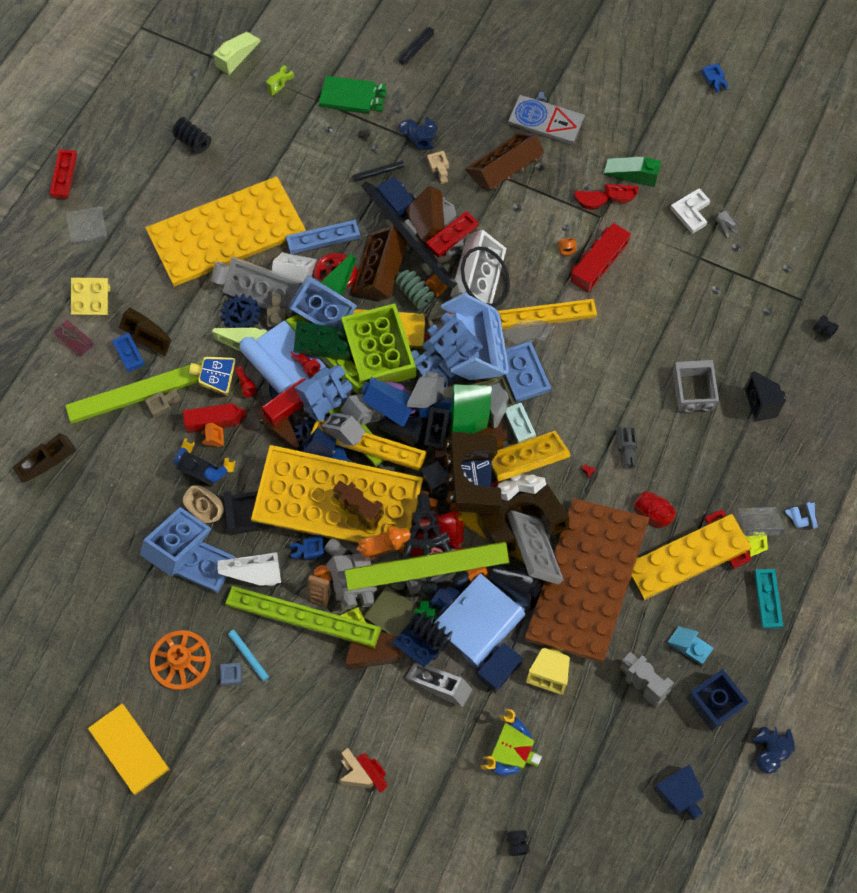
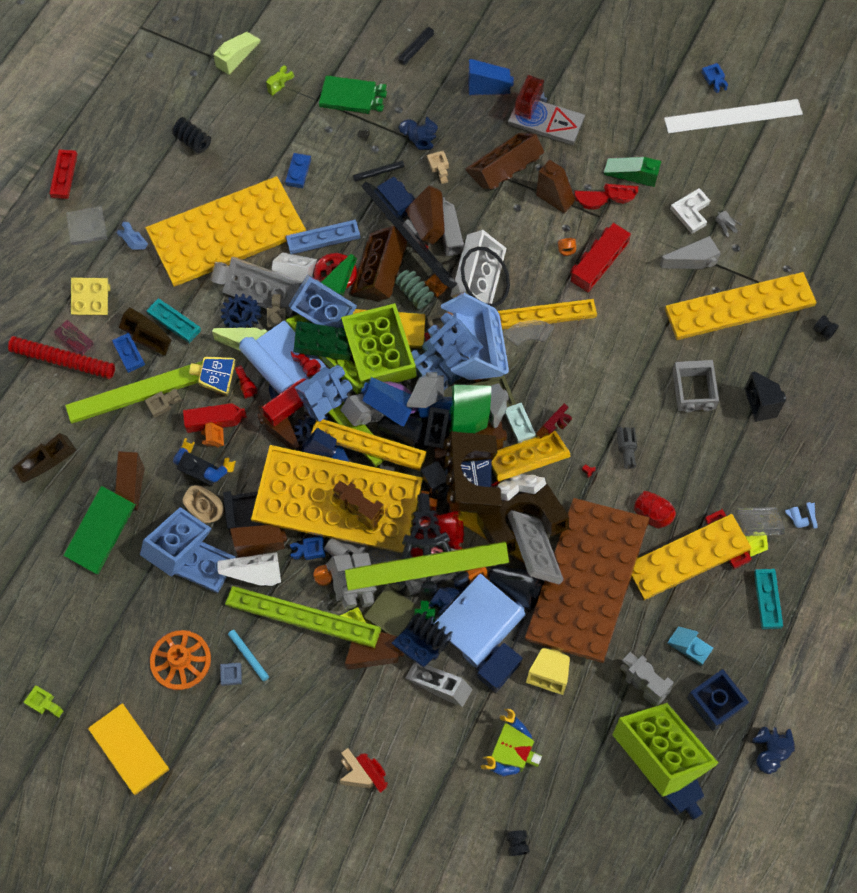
(41, 701): none -> lime plate
(61, 357): none -> red piece
(99, 530): none -> green tile
(129, 476): none -> reddish brown slope
(133, 239): none -> medium blue plate
(173, 320): none -> teal plate
(257, 540): none -> reddish brown slope
(298, 170): none -> blue plate
(318, 591): medium nougat slope -> none
(343, 428): light grey slope -> none
(383, 543): orange animal -> none
(452, 234): red plate -> none
(488, 79): none -> blue slope
(525, 373): medium blue plate -> none
(529, 97): none -> clear red brick
(554, 187): none -> reddish brown slope
(557, 417): none -> dark red plate
(663, 748): none -> lime slope
(693, 256): none -> light grey slope
(733, 116): none -> white sticker
(740, 306): none -> yellow plate

